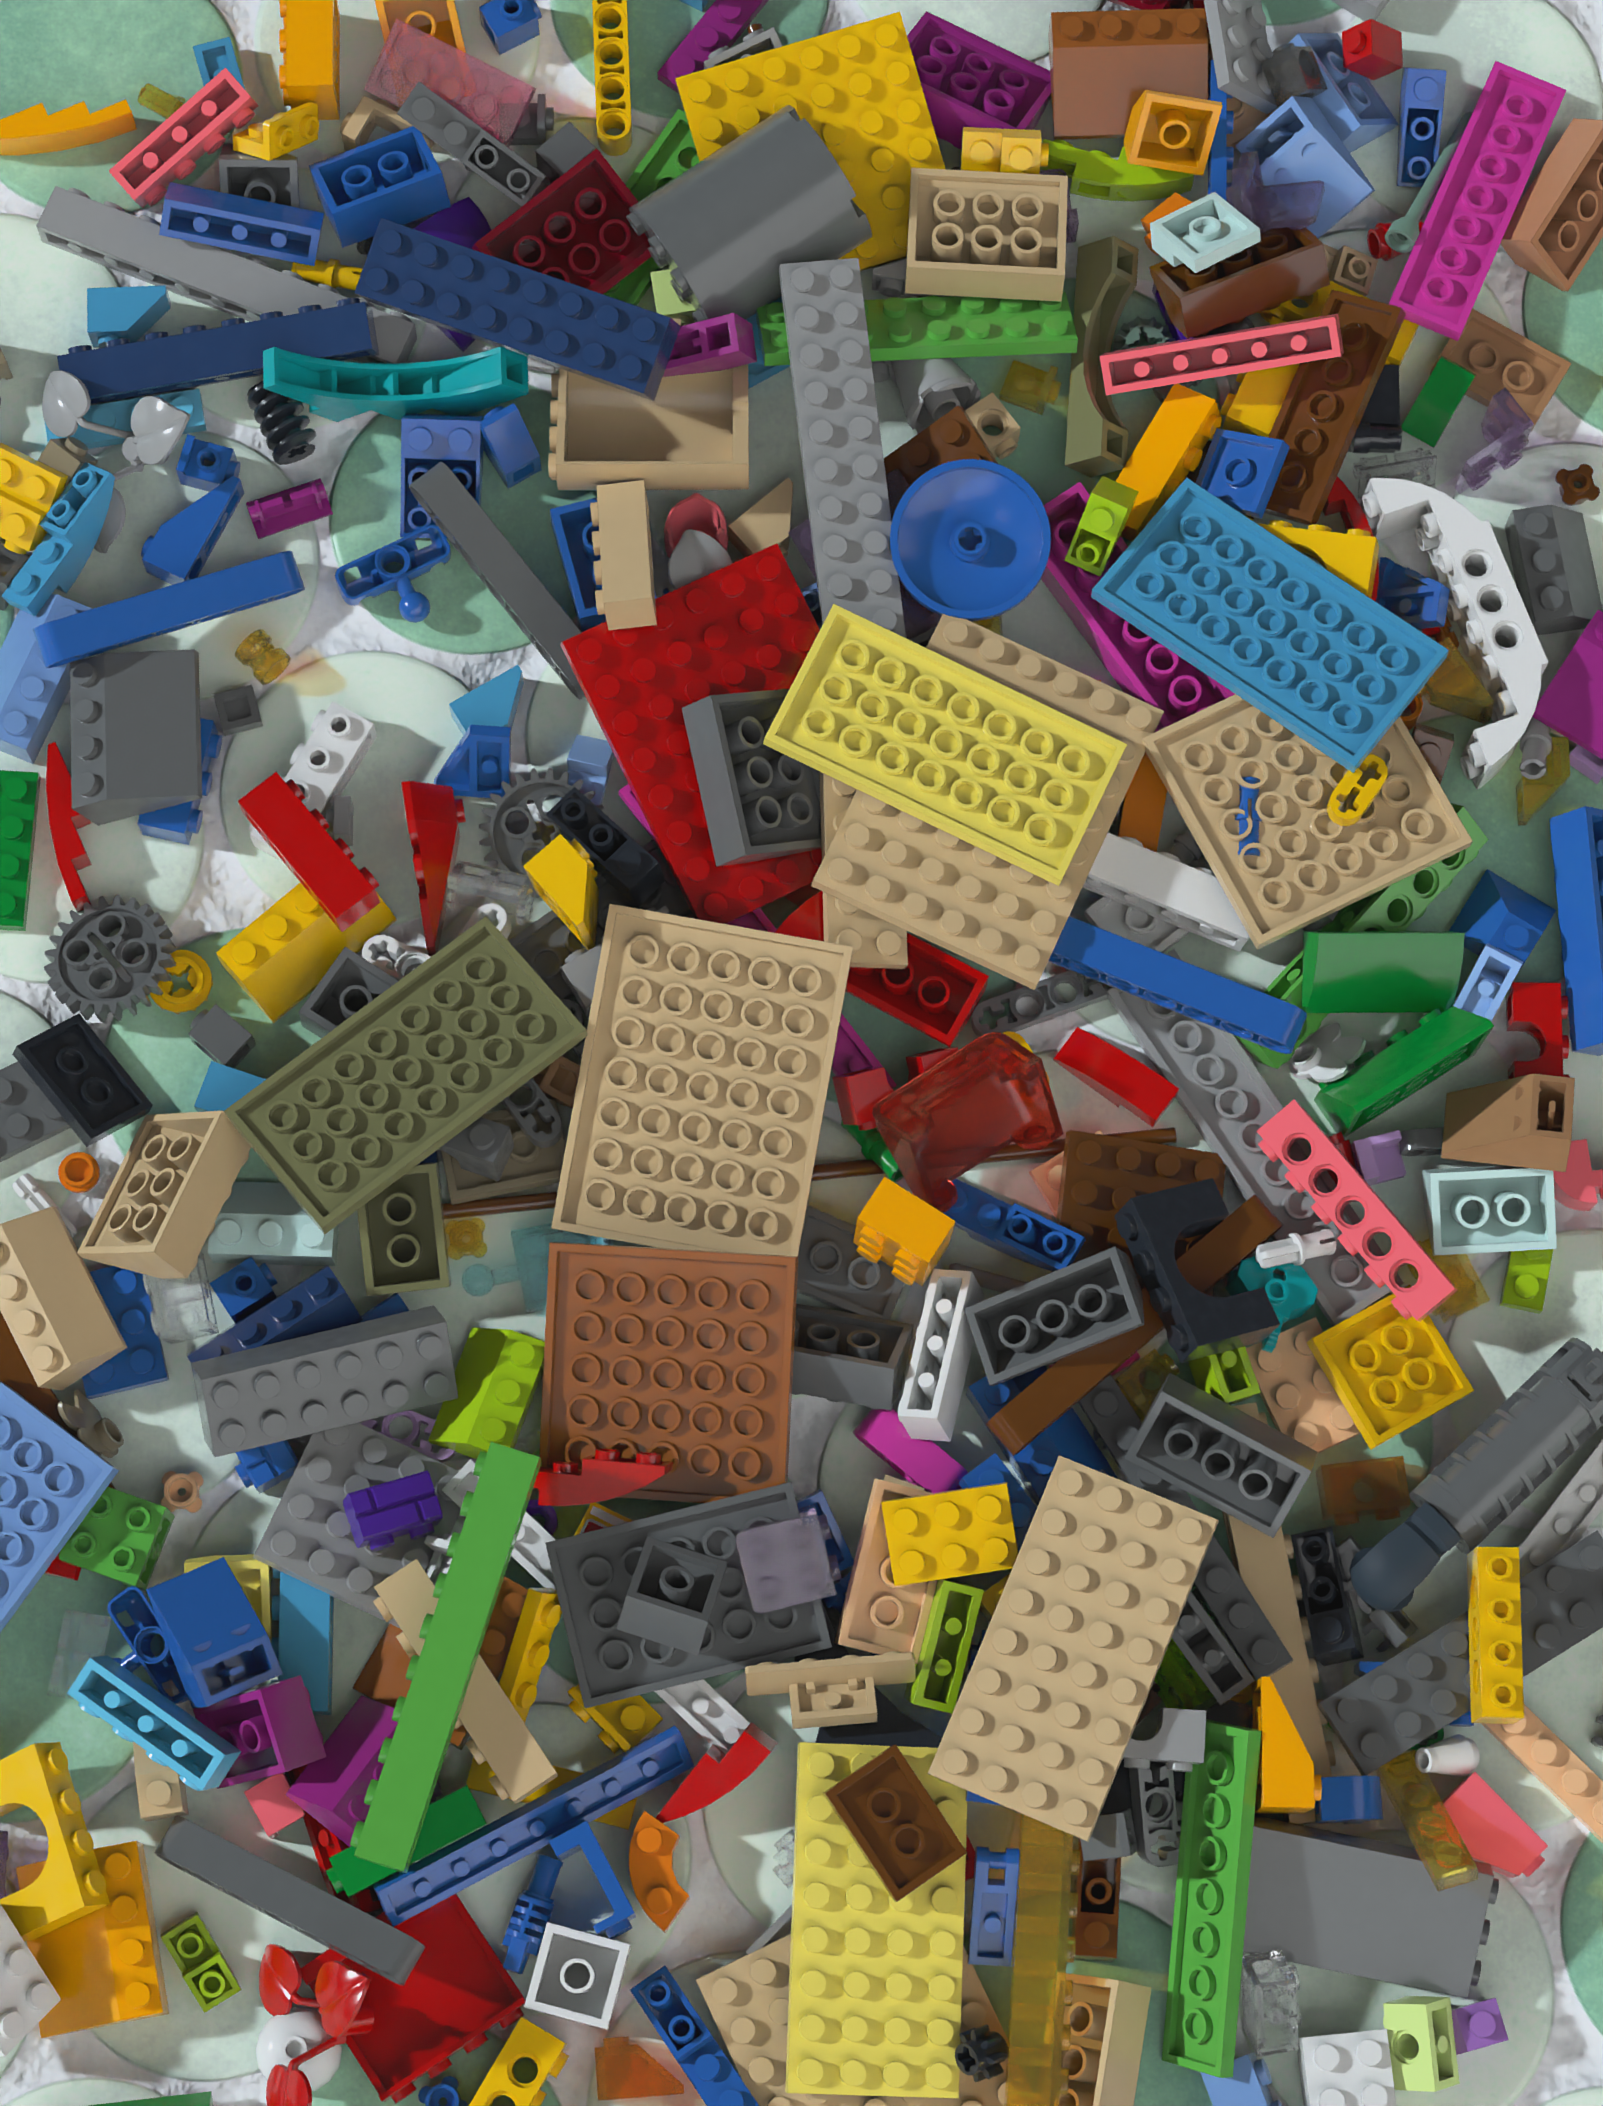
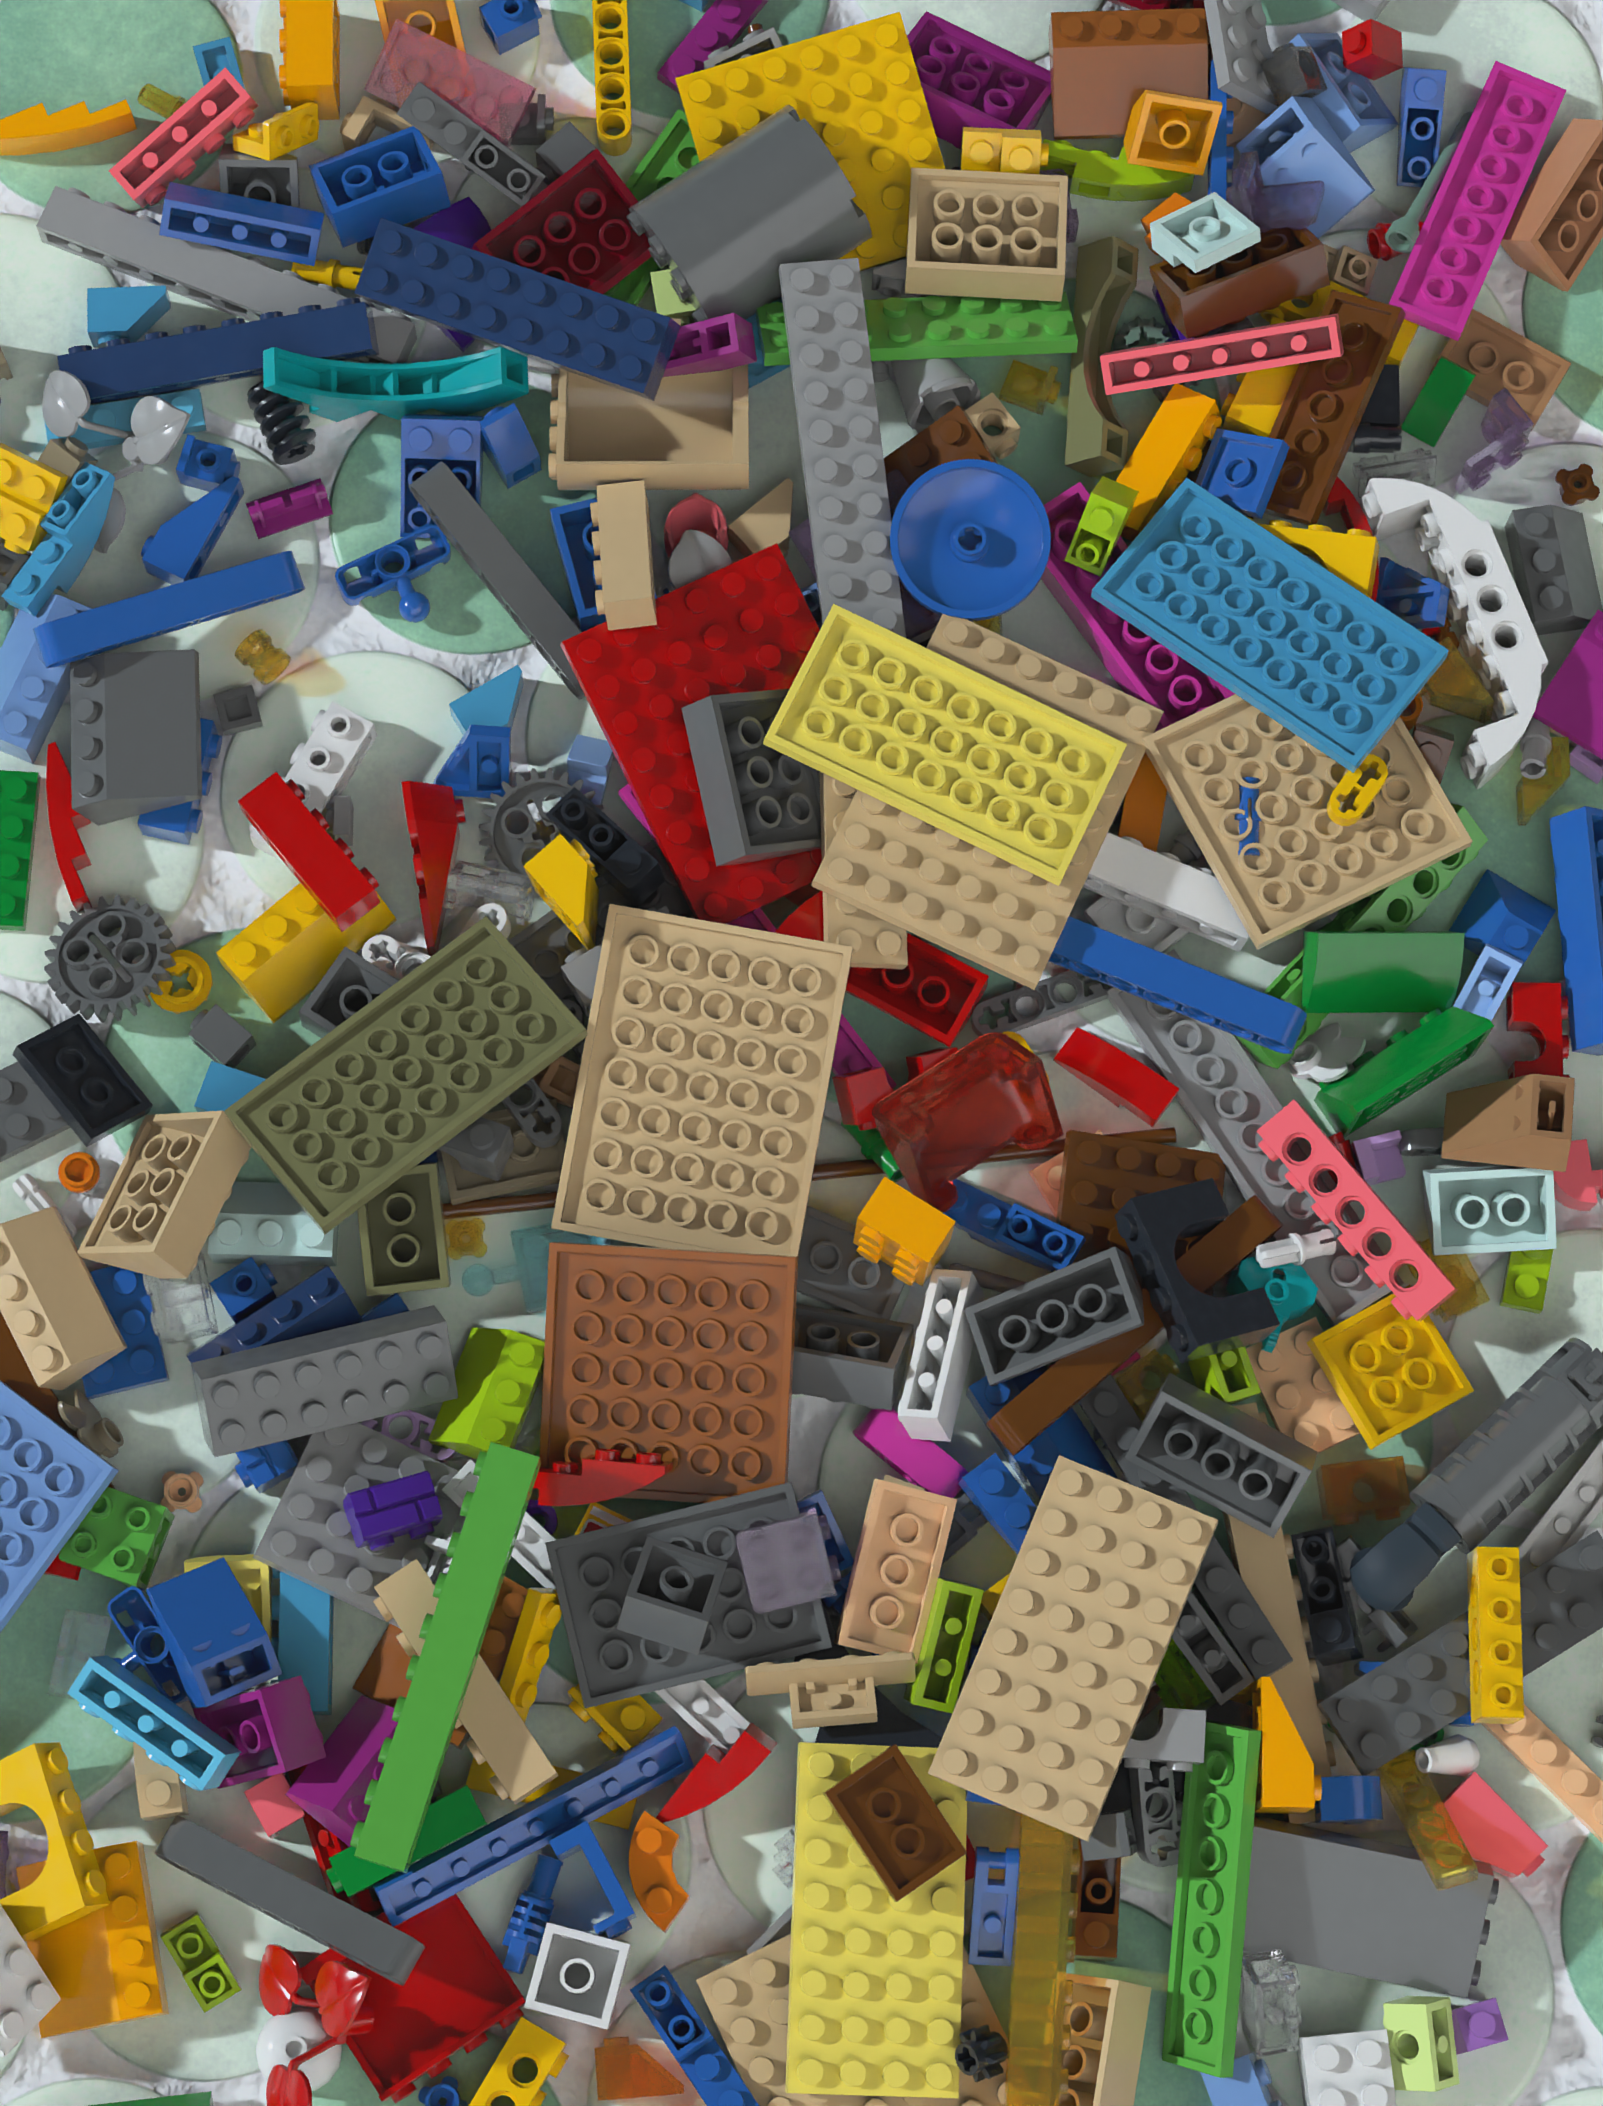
(950, 1534): yellow plate -> none

